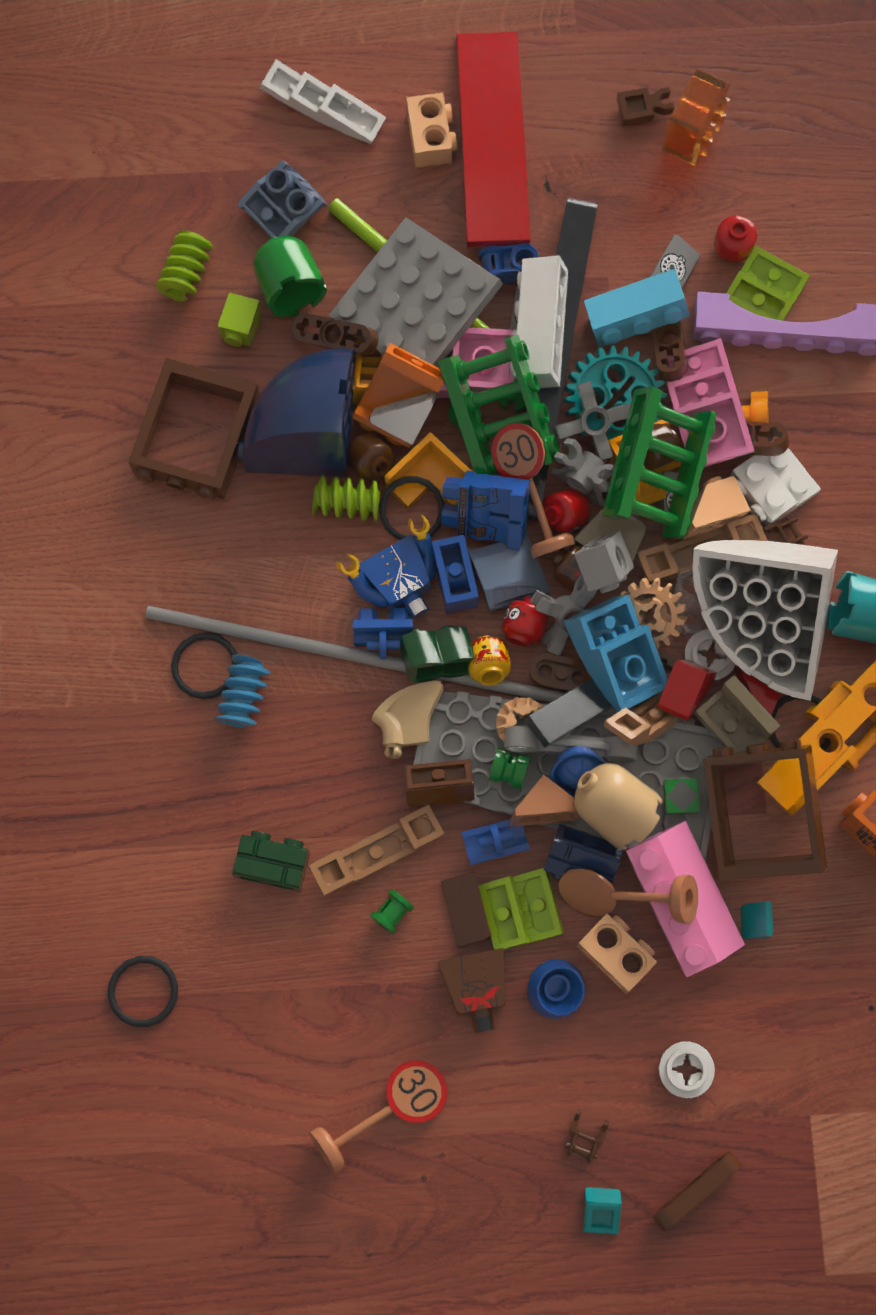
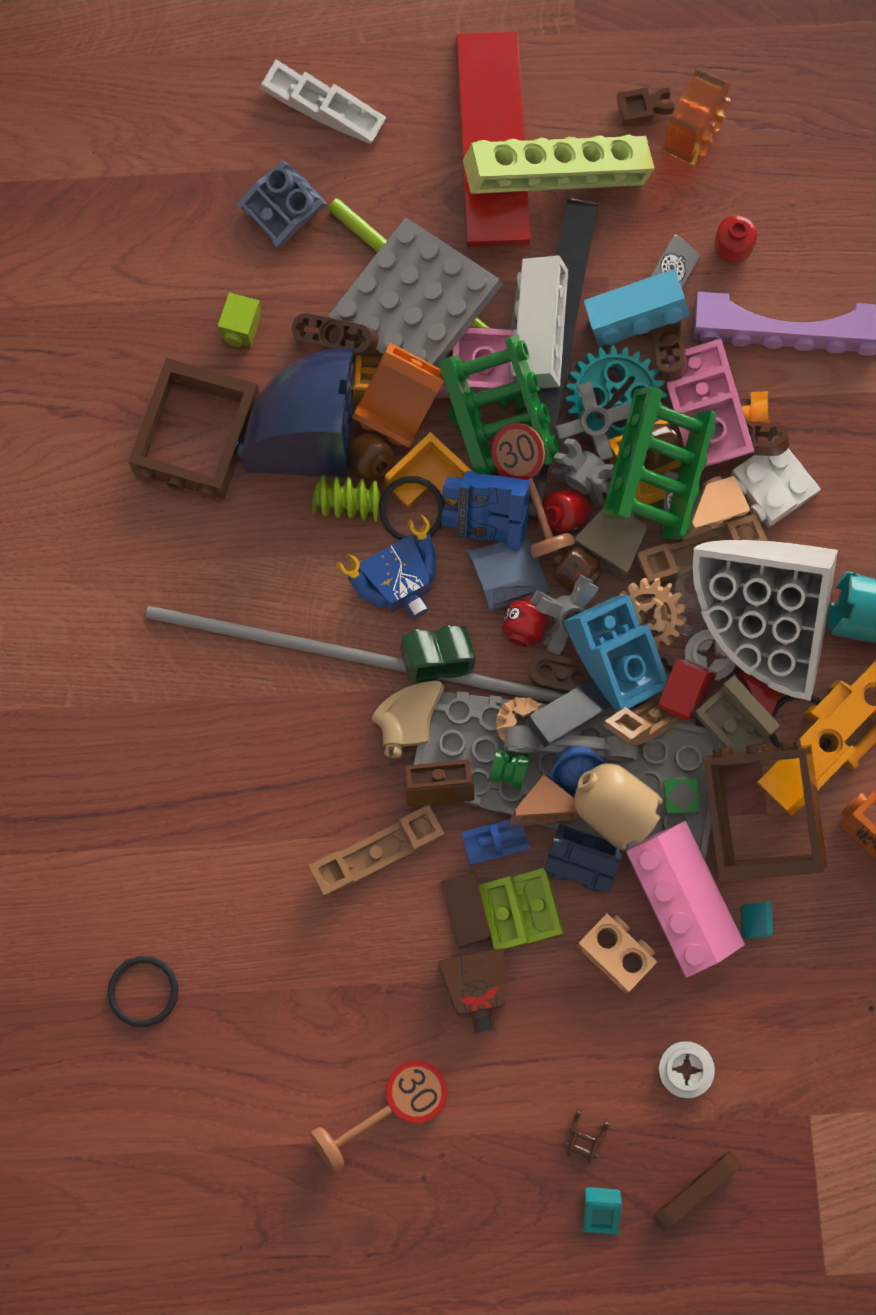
(174, 665): black piece -> none
(183, 264): lime piece -> none
(242, 692): dark azure piece -> none
(271, 861): dark green brick -> none
(288, 276): green cylinder -> none
(381, 633): blue hips -> none
(392, 911): green bush -> none
(404, 417): white slope -> none
(429, 130): light nougat brick -> none
(455, 574): blue brick -> none
(490, 661): yellow head -> none
(506, 260): blue piece -> none
(546, 989): blue hat -> none
(557, 164): none -> yellowish green brick
(596, 896): nougat piece -> none
(604, 562): light grey brick -> none
(767, 285): lime slope -> none
(791, 522): reddish brown piece -> none

